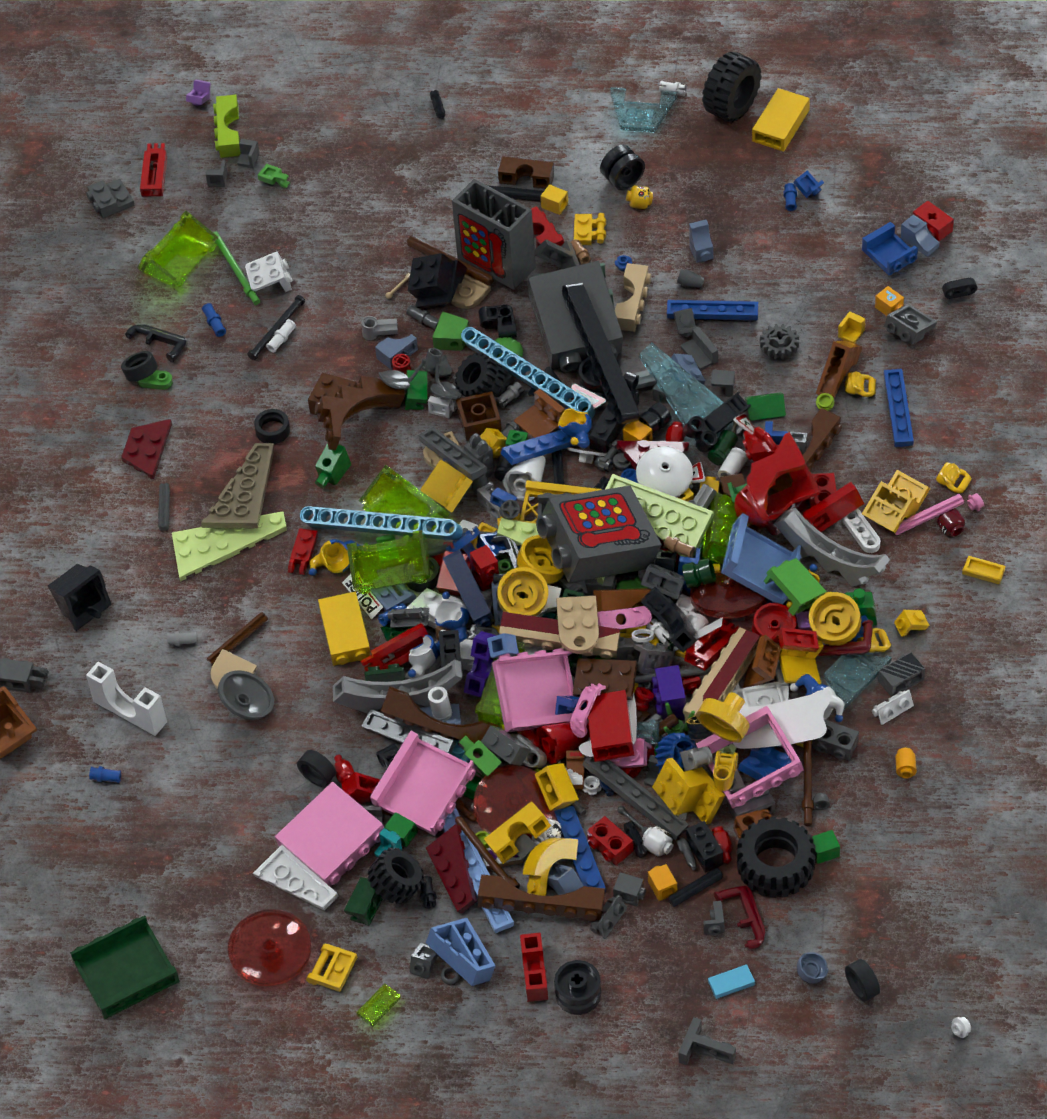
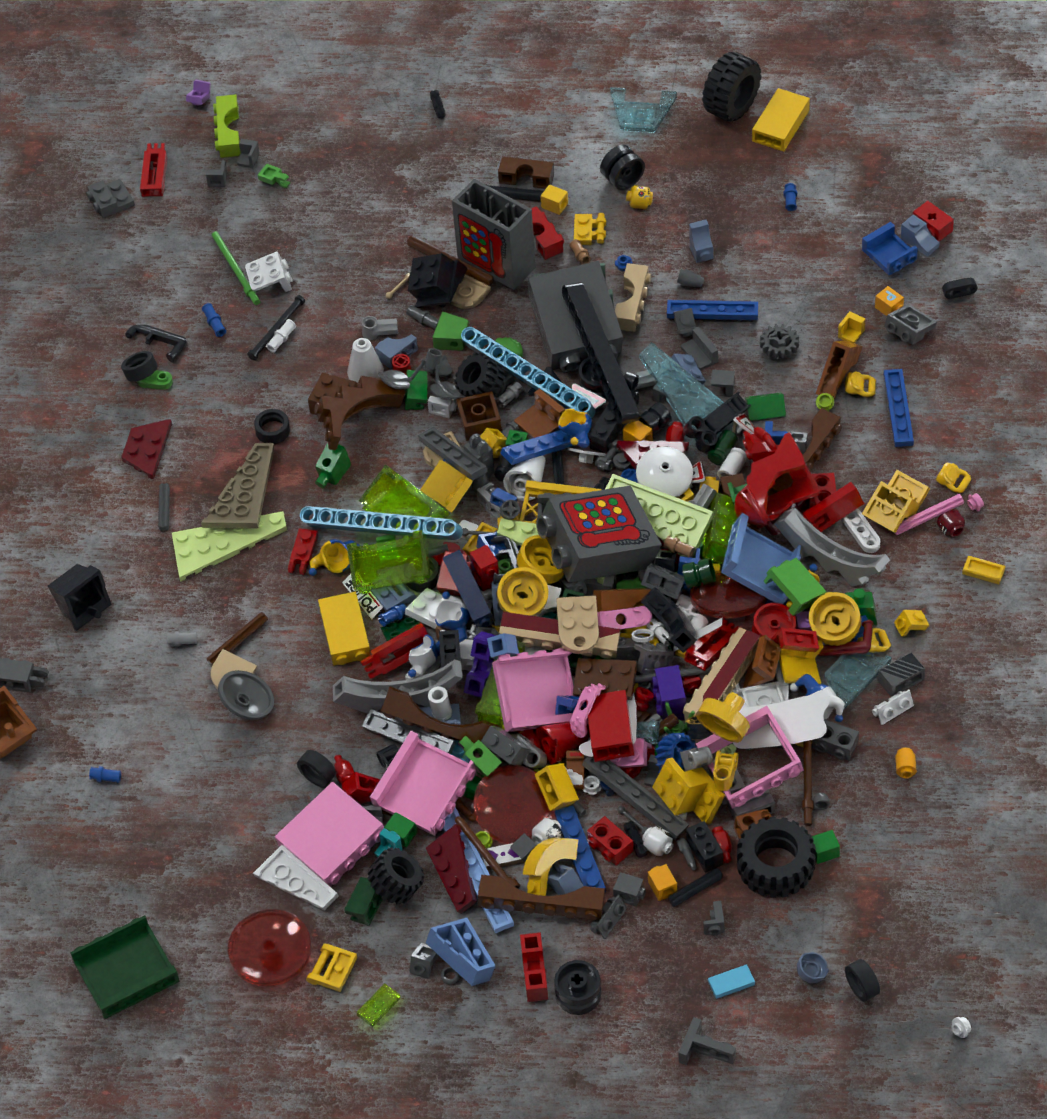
(144, 711): white arch -> none
(179, 251): clear neon green windscreen -> none
(363, 361): none -> white cone
(393, 673): dark green bracket -> none
(408, 617): dark grey hinge -> none
(428, 894): black pin -> none
(465, 542): blue tile -> none
(498, 317): black piece -> none
(526, 820): yellow arch -> none
(561, 256): dark grey bracket -> none
(666, 86): white pin -> none
(751, 911): dark red piece -> none
(763, 762): blue plate -> none
(808, 185): blue bracket -> none

